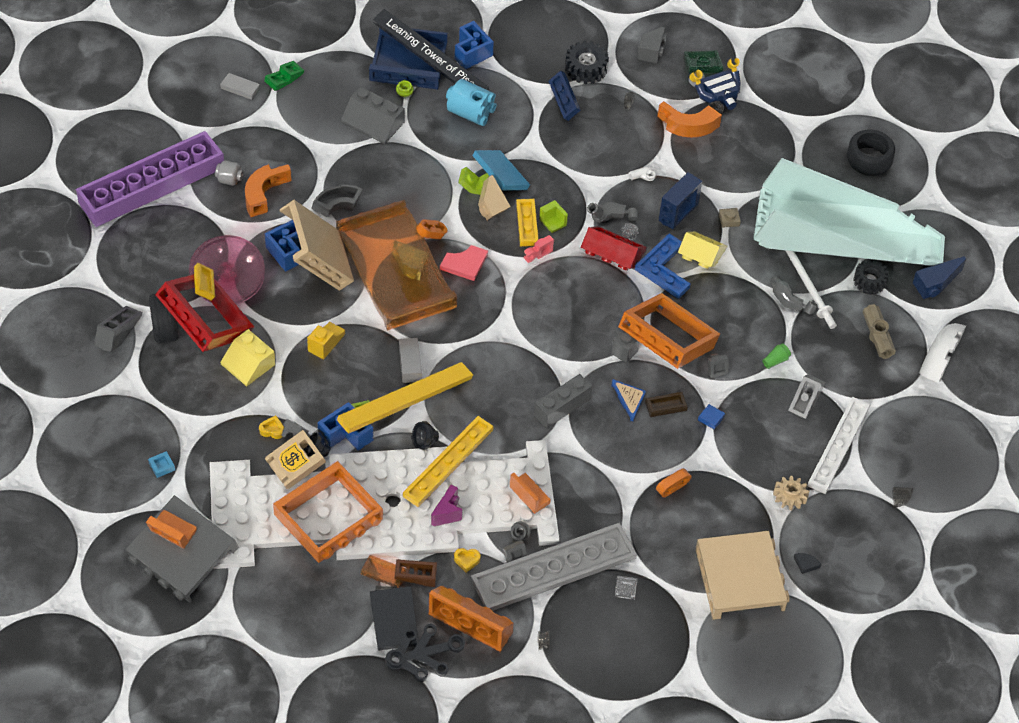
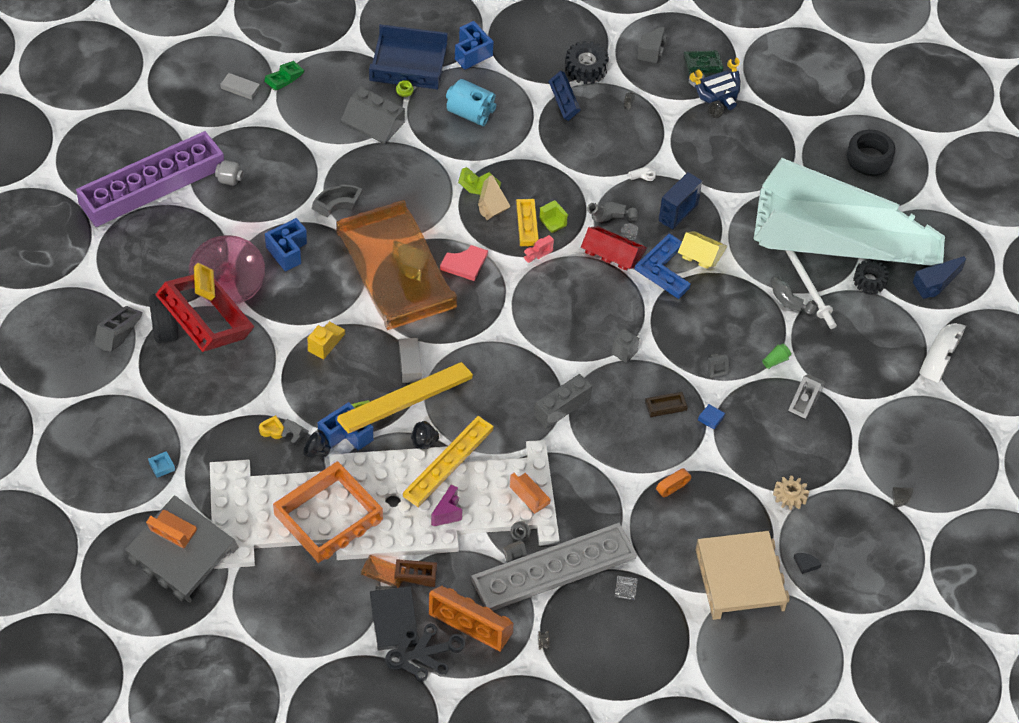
(248, 358): light yellow slope -> none
(259, 183): orange arch -> none
(292, 463): tan container -> none
(321, 246): tan panel -> none
(424, 49): black tile -> none
(431, 229): orange beam -> none
(467, 558): yellow tile -> none
(504, 172): dark azure tile -> none
(629, 396): tile -> none
(661, 343): orange window -> none
(689, 124): orange arch -> none
(729, 217): dark tan plate -> none
(838, 445): white plate -> none
(879, 331): dark tan piece -> none

